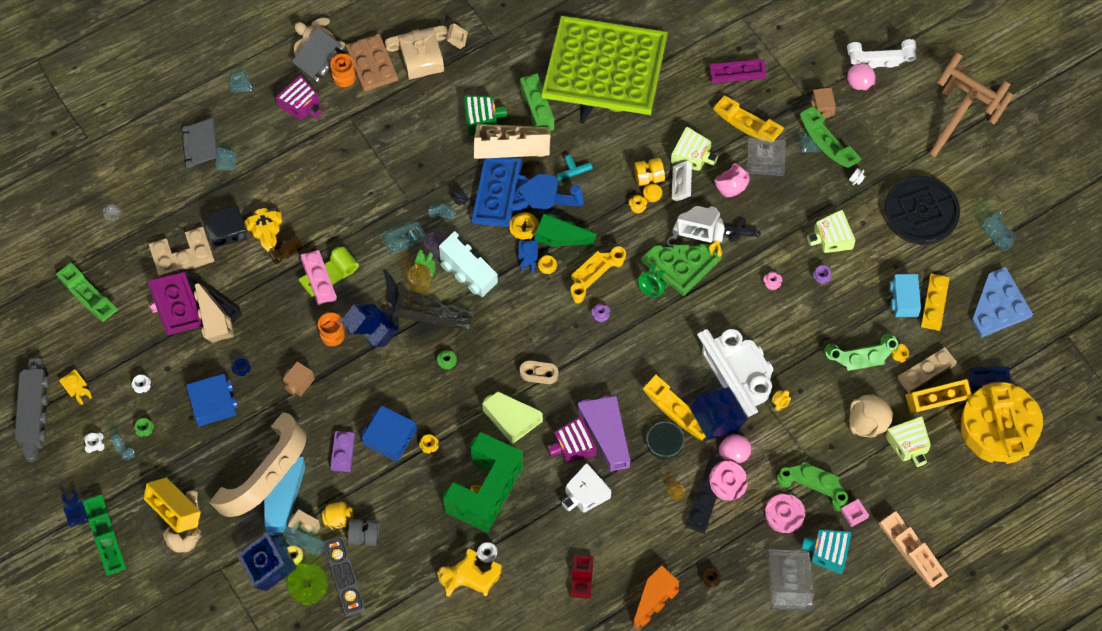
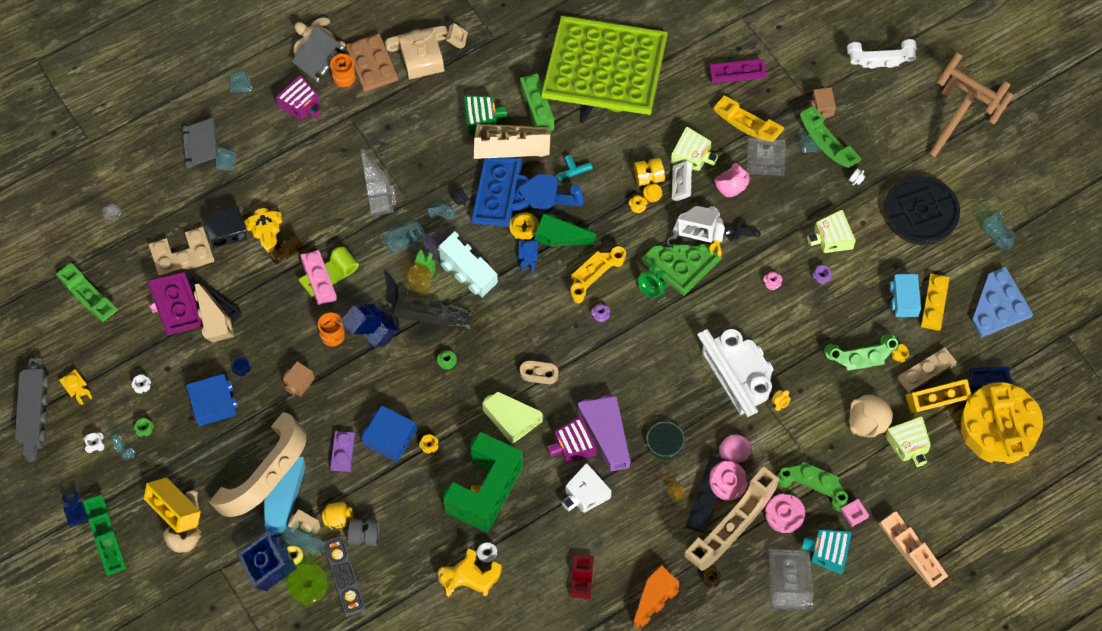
(380, 193): none -> clear slope
(547, 264): yellow plate -> none
(673, 406): yellow slope -> none
(706, 552): none -> tan arch
(718, 413): clear blue brick -> none
(861, 77): bright pink hair -> none

